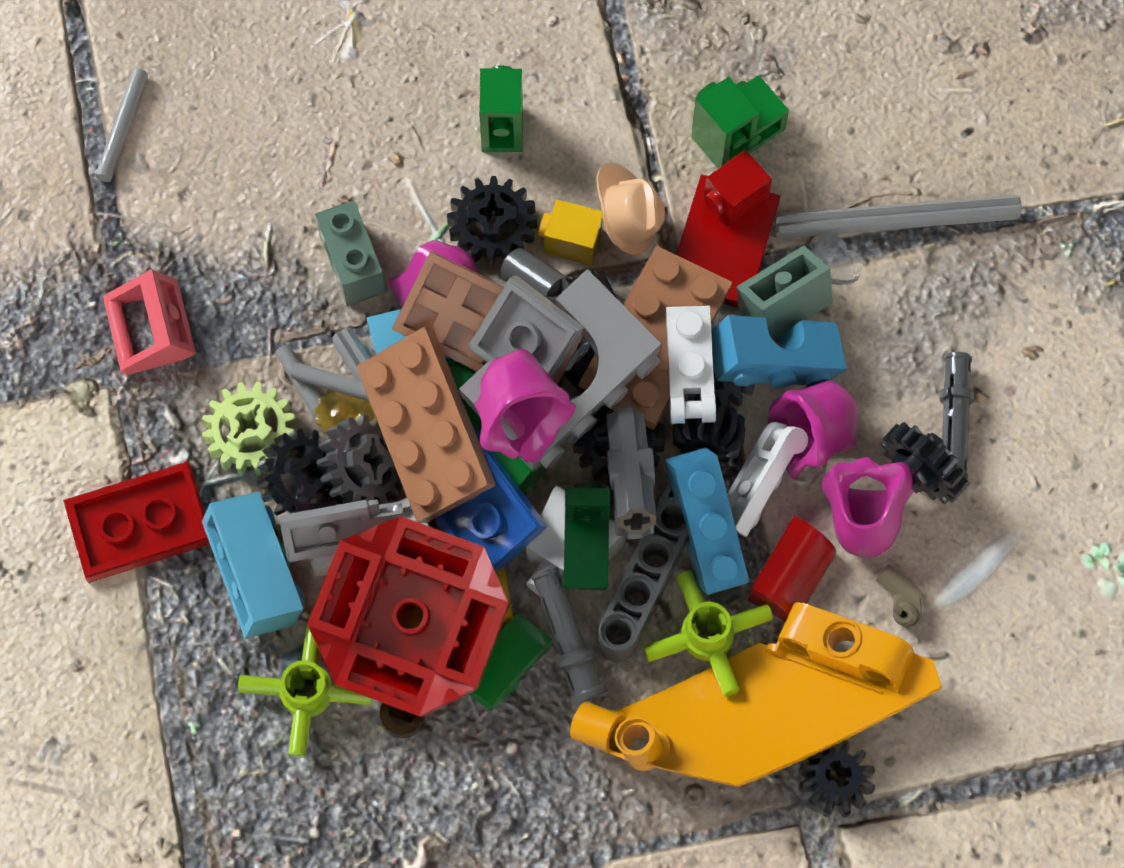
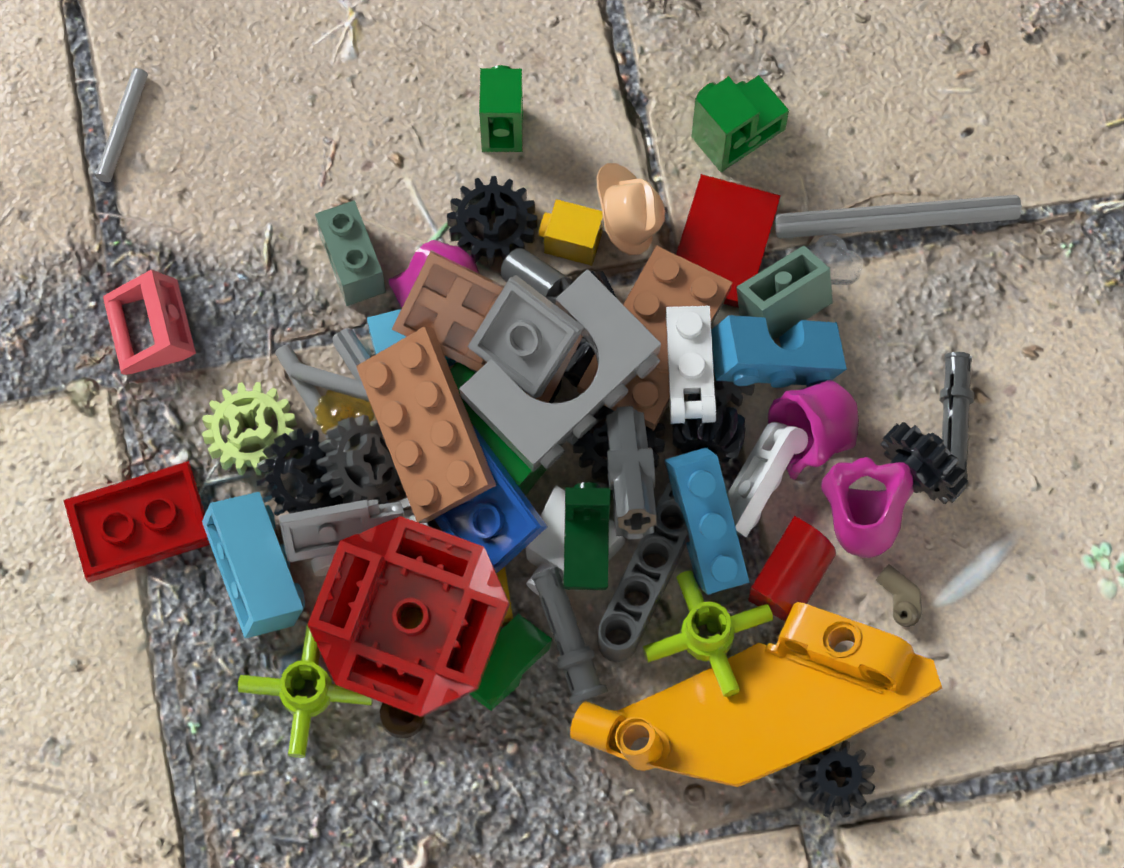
(528, 400): dark pink piece -> none
(736, 188): red brick -> none

